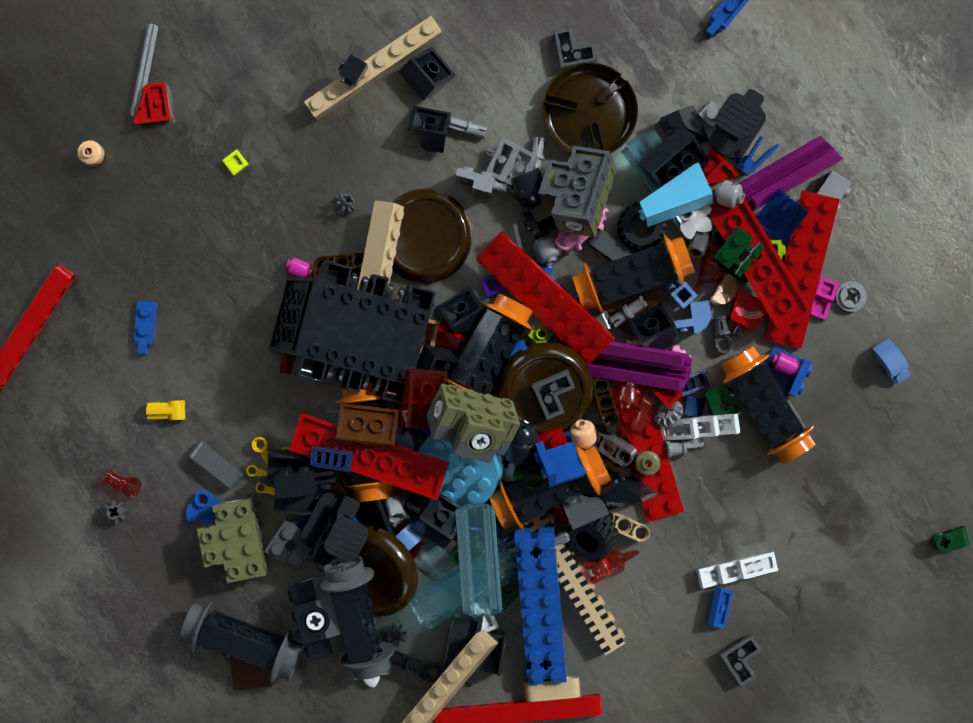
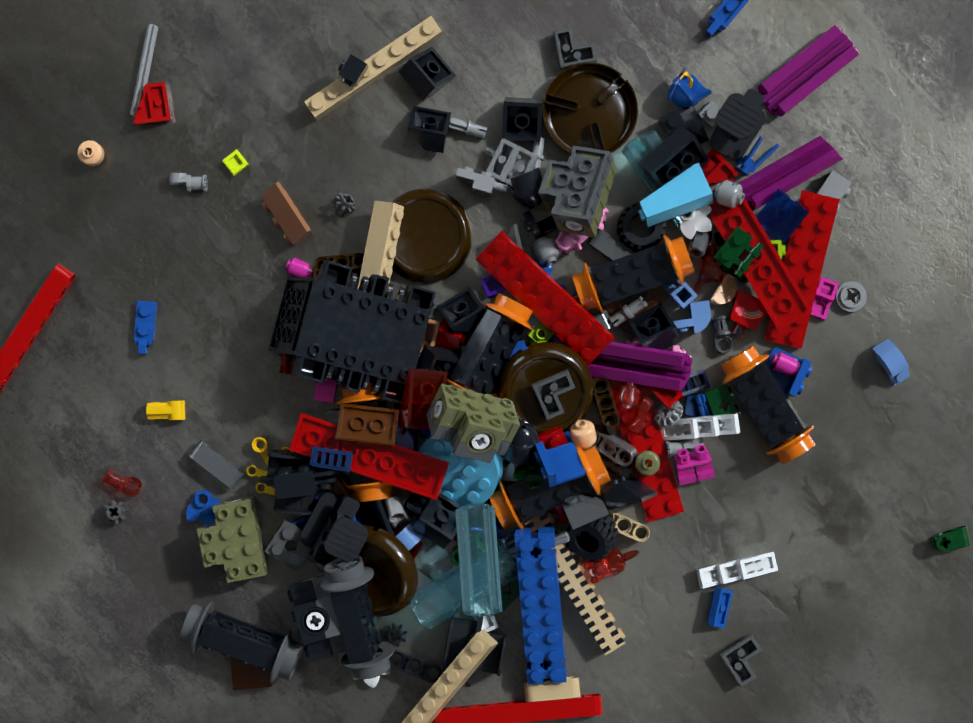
(191, 183): none -> light grey connector
(286, 215): none -> nougat slope
(326, 390): none -> dark pink brick
(522, 119): none -> black slope
(687, 90): none -> blue helmet
(688, 462): none -> dark pink hips
(703, 407): none -> blue axle
(807, 71): none -> magenta piece

